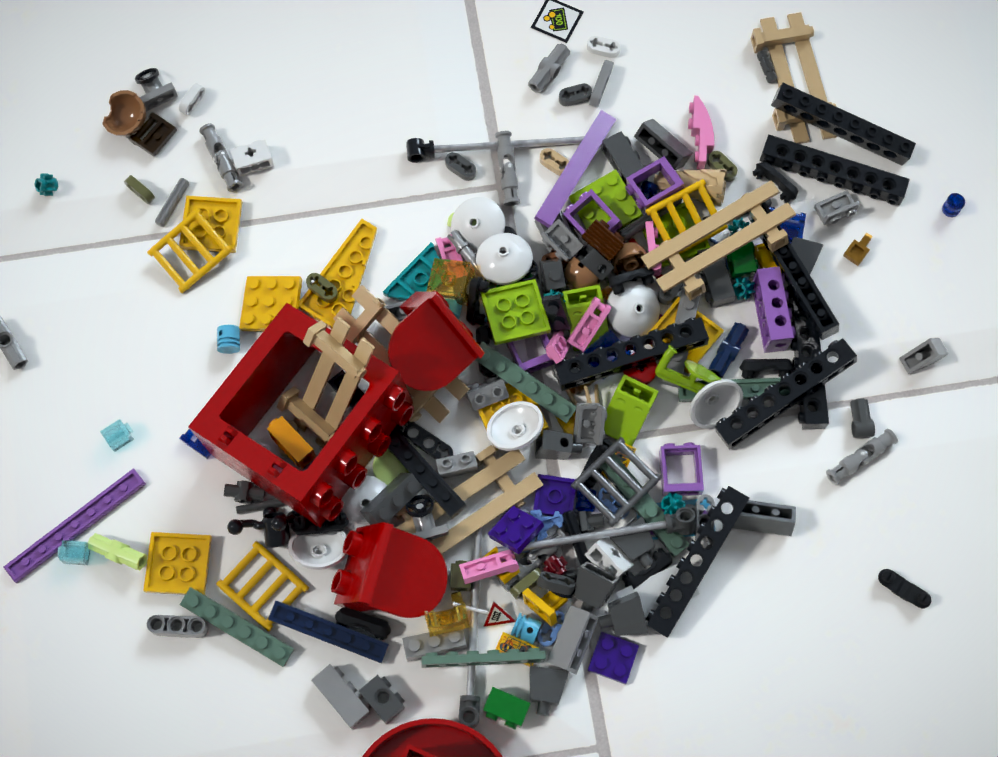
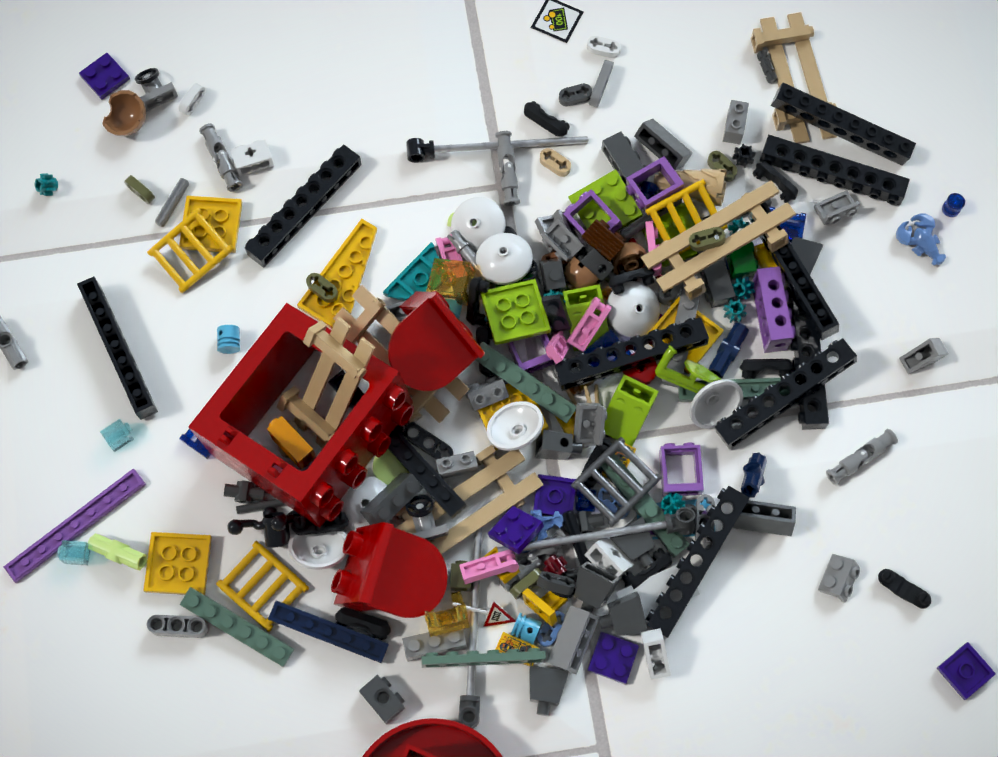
(104, 76): none -> dark purple plate
(117, 348): none -> black brick
(156, 138): dark brown plate -> none
(266, 297): yellow plate -> none
(302, 214): none -> black brick
(341, 695): light grey brick -> none
(462, 163): dark grey beam -> none
(506, 708): green brick -> none
(535, 113): none -> black piece
(549, 68): light grey piece -> none
(574, 169): medium lavender tile -> none
(655, 653): none -> white brick
(702, 130): bright pink slope -> none
(707, 239): none -> olive beam
(735, 122): none -> light grey brick
(736, 305): none -> teal gear
(743, 155): none -> black gear
(753, 475): none -> dark blue piece
(839, 577): none -> light grey bracket
(857, 250): pearl gold plate -> none
(862, 423): dark grey piece -> none
(922, 237): none -> medium blue animal
(966, 671): none -> dark purple plate

